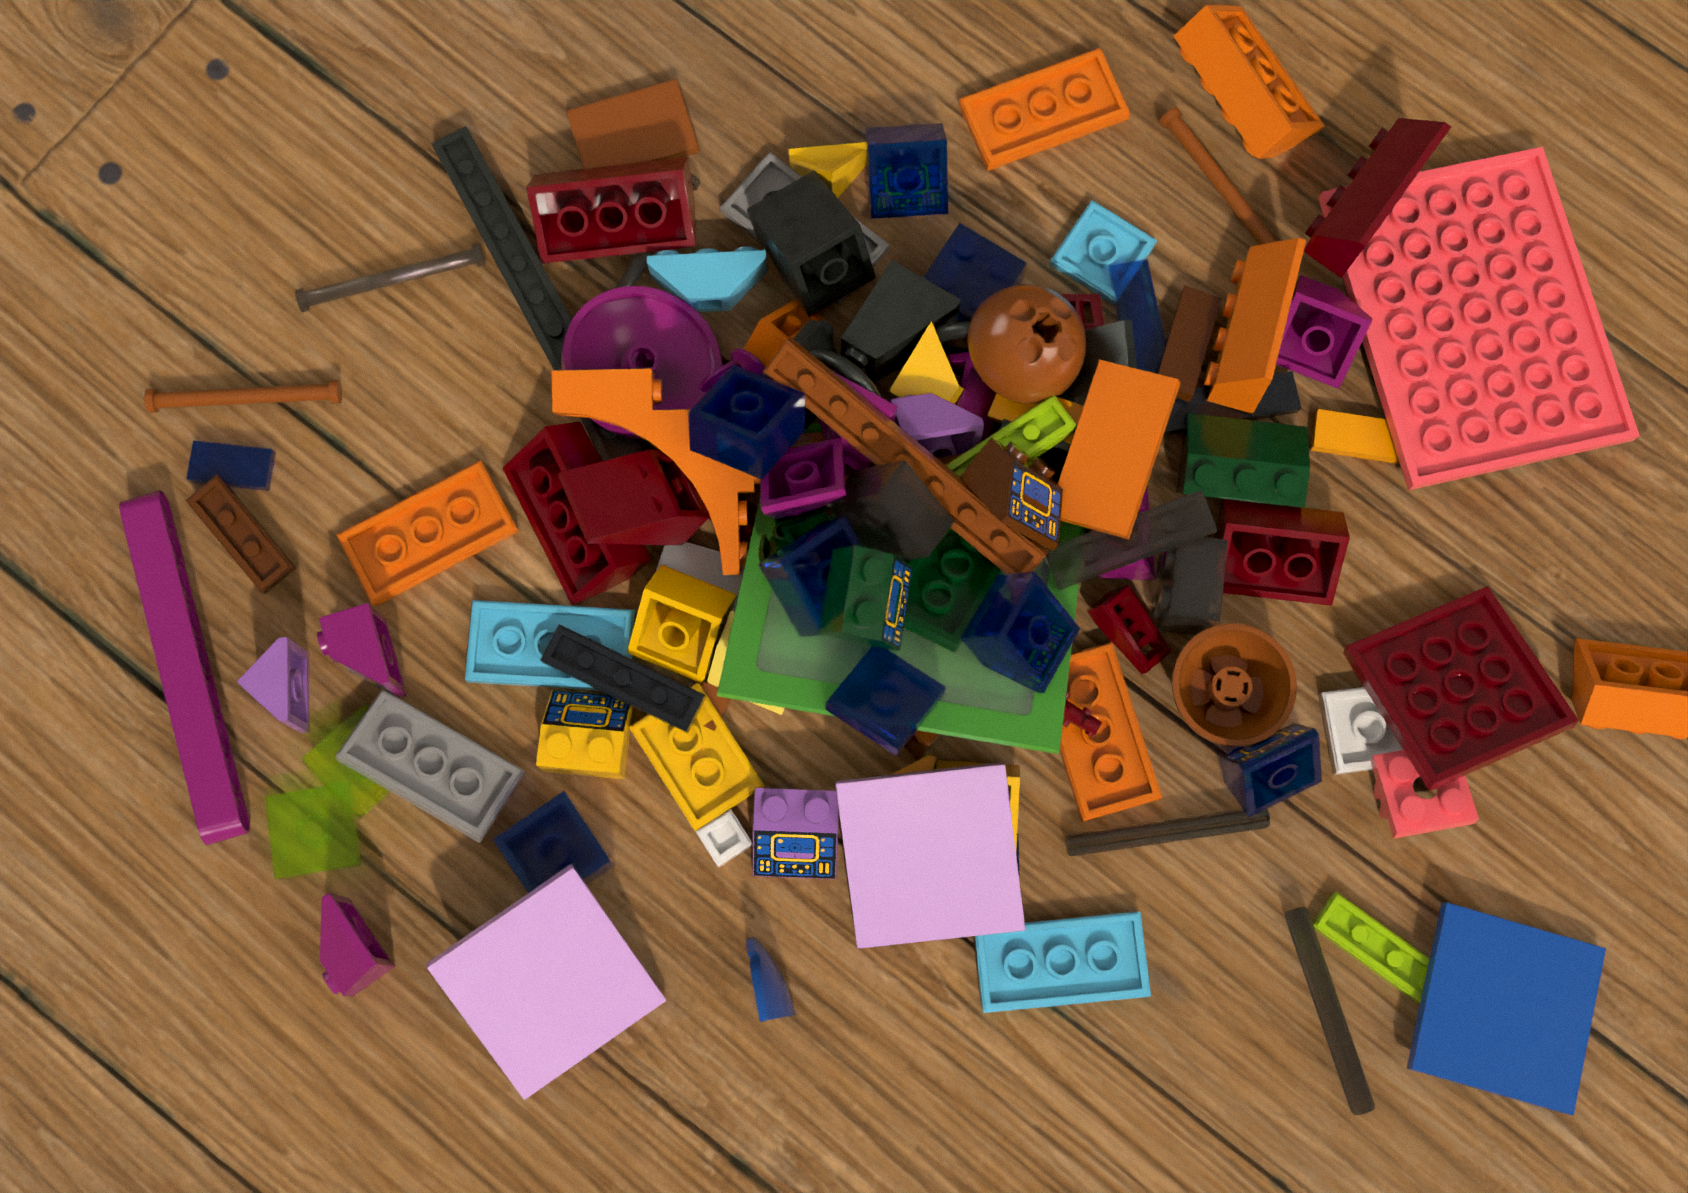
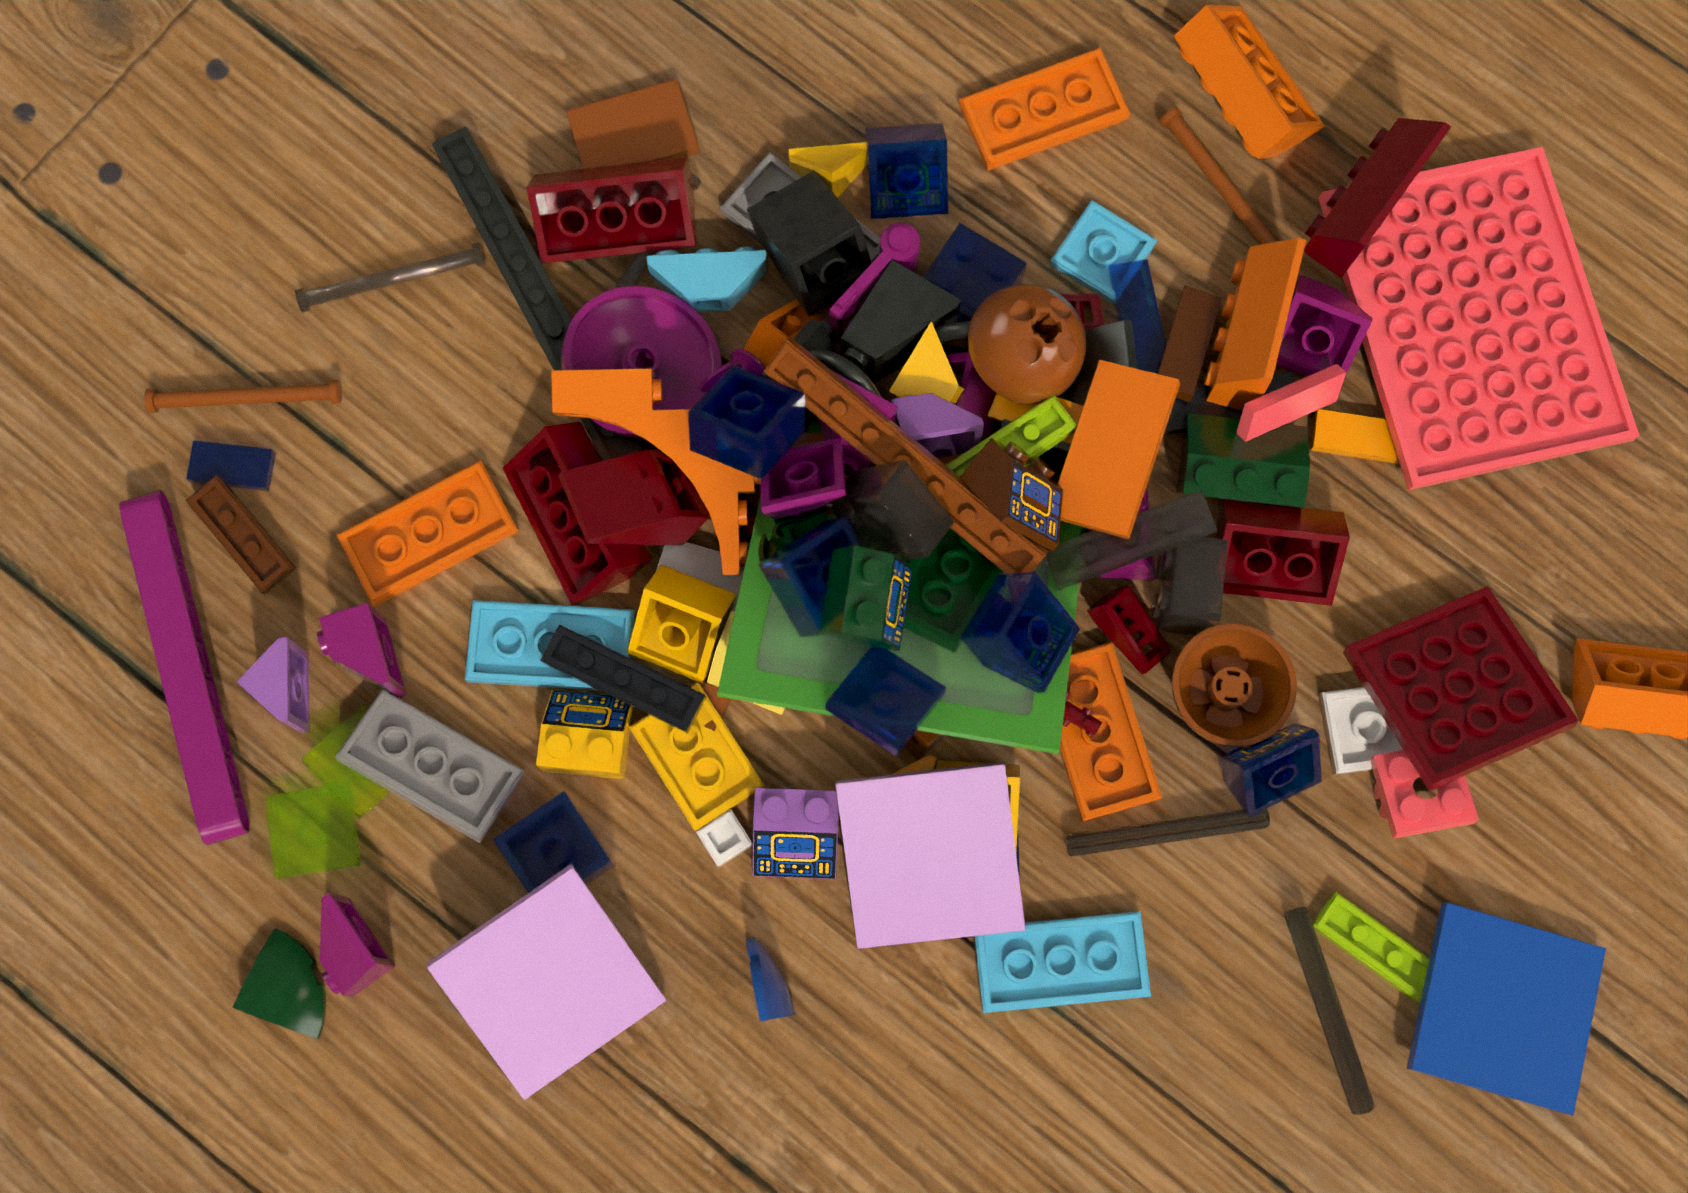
(284, 987): none -> dark green brick
(897, 243): none -> magenta piece
(1290, 402): none -> coral tile

